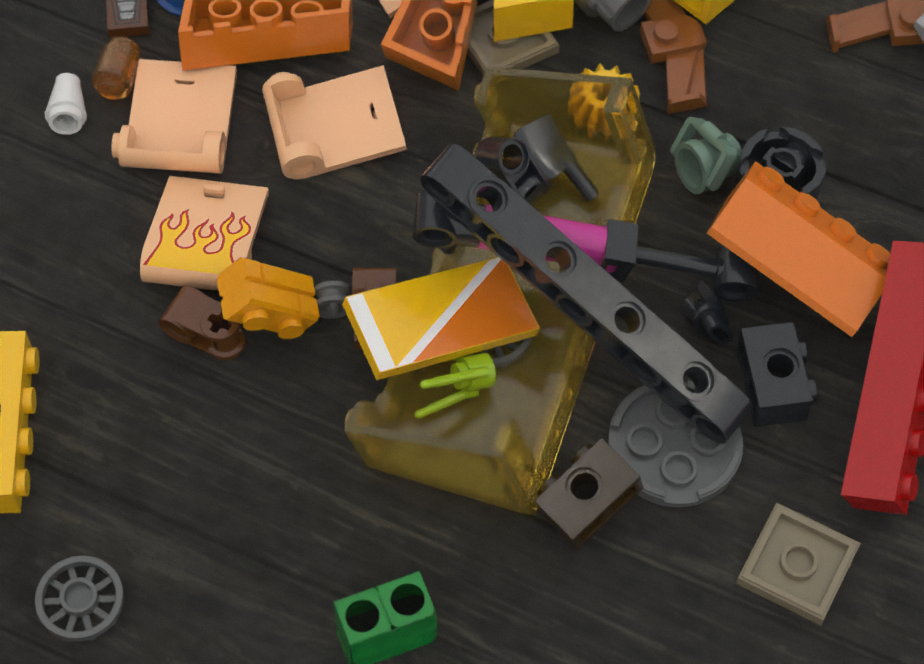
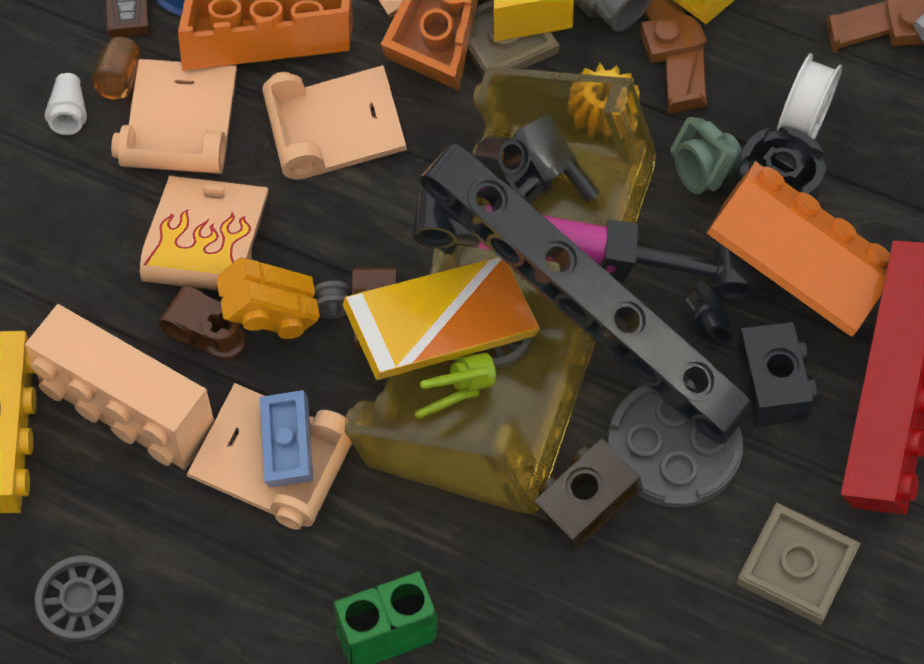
(120, 387): none -> light nougat brick
(235, 460): none -> light nougat door
(286, 439): none -> medium blue plate
(810, 97): none -> white wheel

